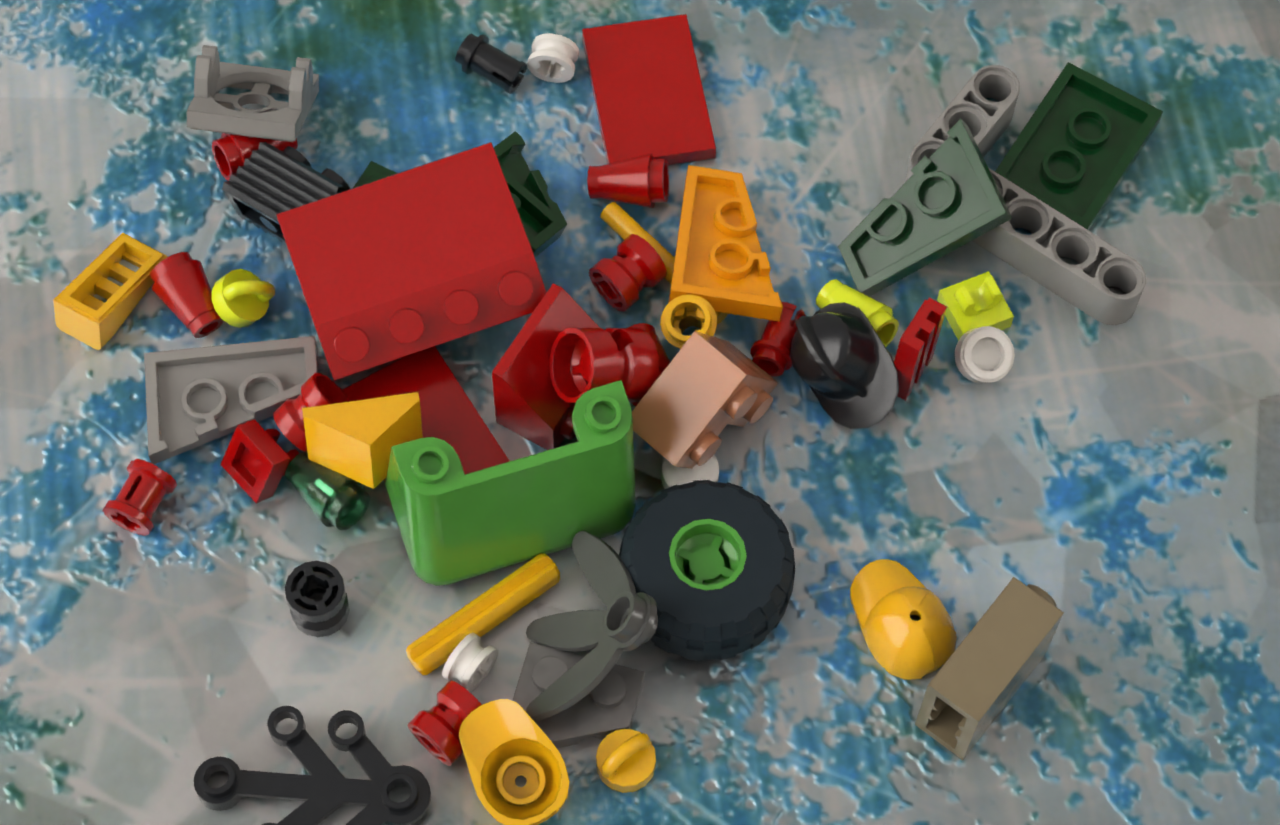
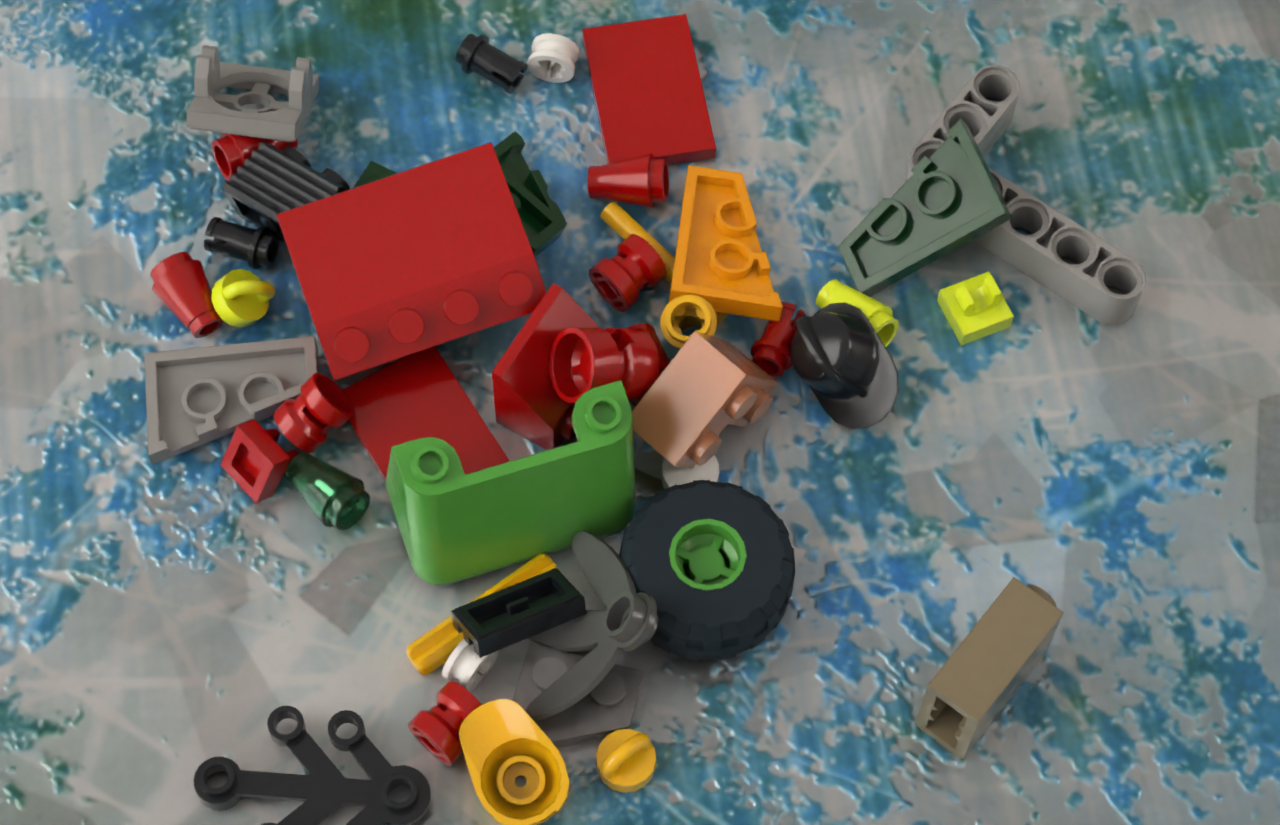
(97, 321): yellow slope -> none
(139, 497): red bush -> none
(241, 242): none -> black pin
(321, 611): black wheel -> none
(359, 434): yellow slope -> none
(518, 612): none -> black tile
(883, 601): yellow cap -> none
(918, 345): red tile -> none
(984, 354): white tile -> none
(1079, 144): dark green plate -> none

